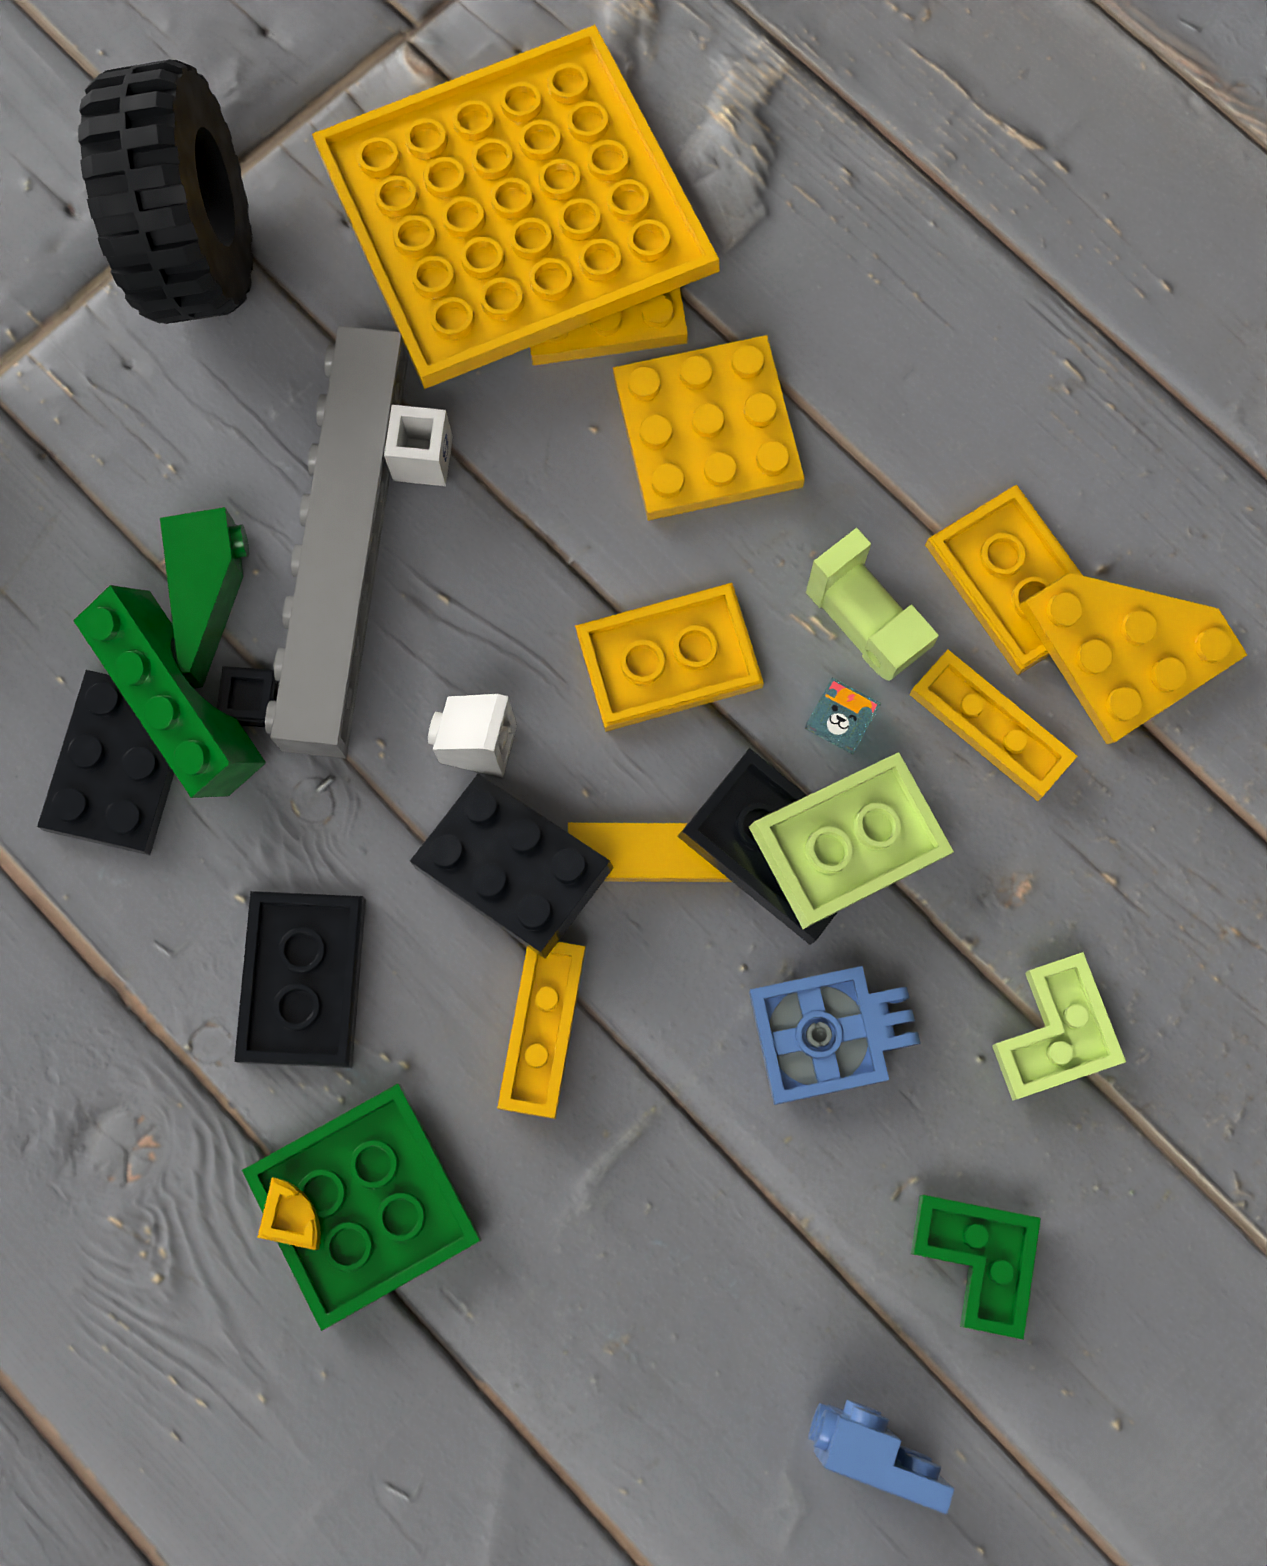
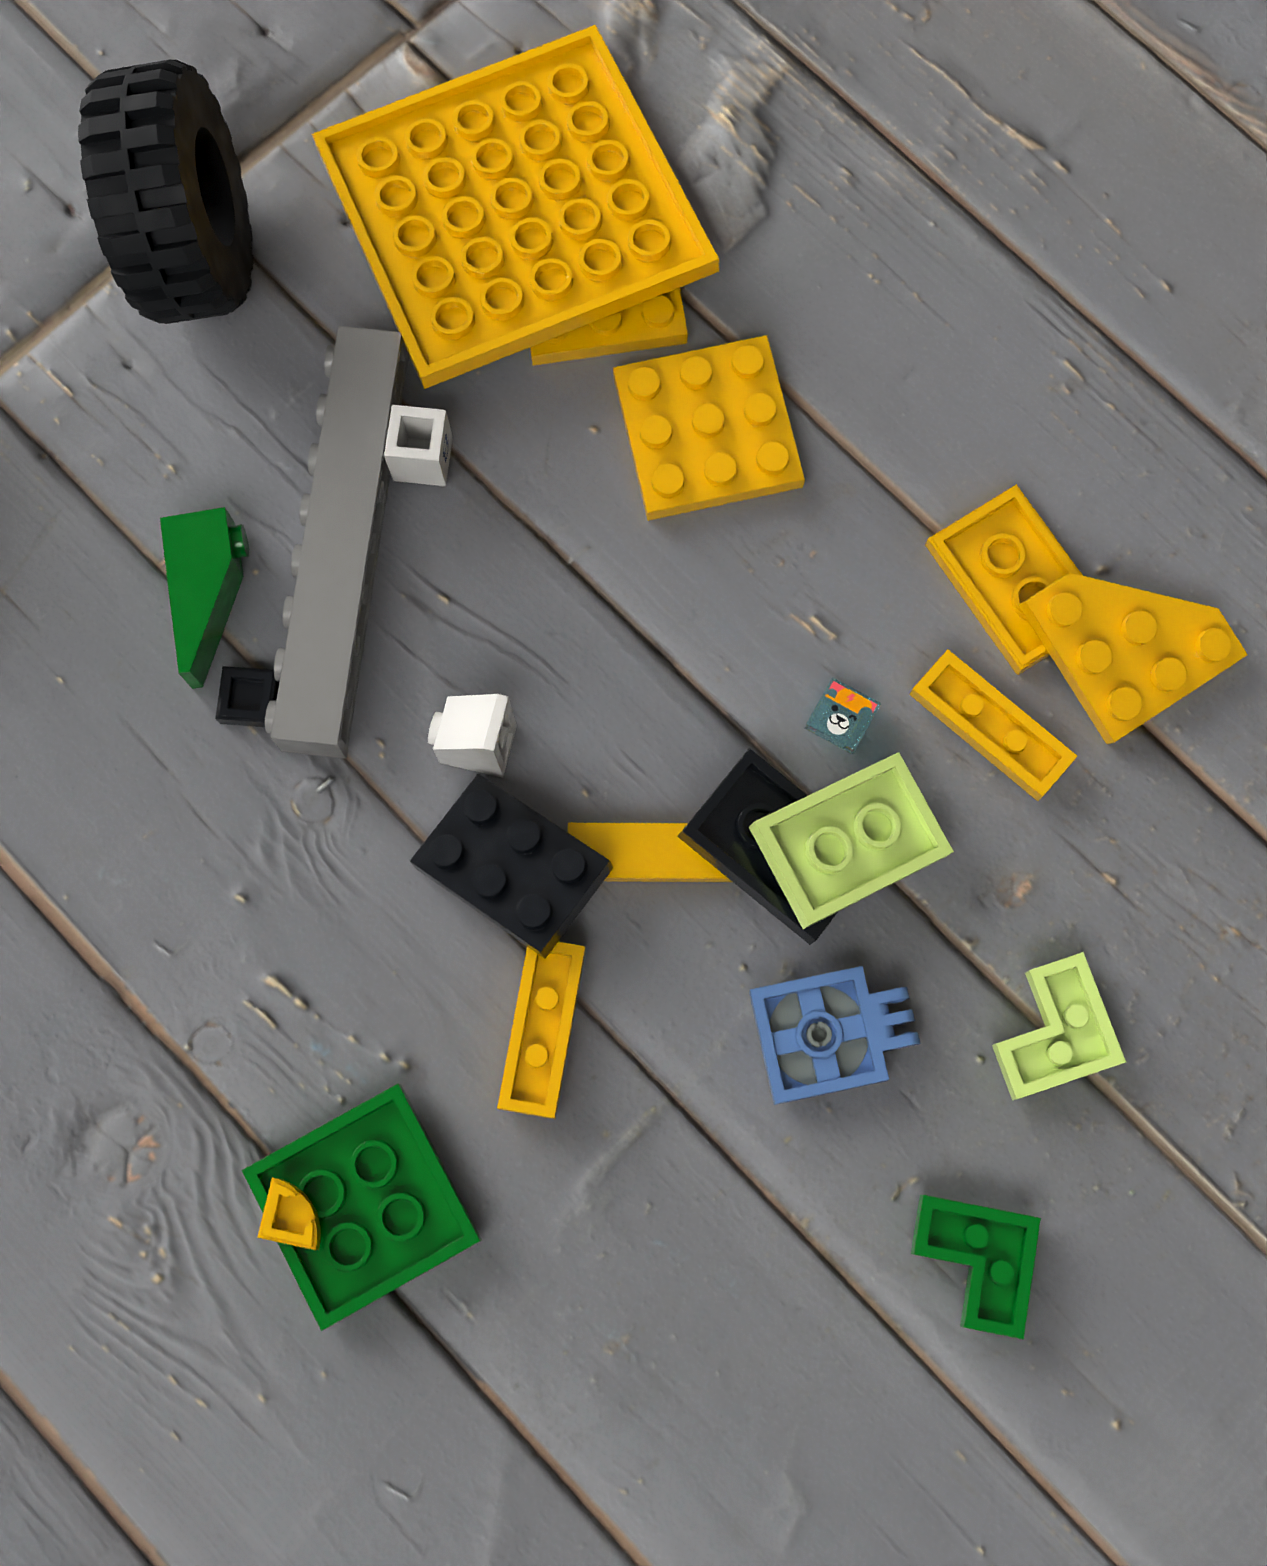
(108, 774): black plate -> none
(196, 739): green arch -> none
(300, 980): black tile -> none
(669, 657): yellow tile -> none
(865, 610): yellowish green piece -> none
(865, 1449): medium blue plate -> none

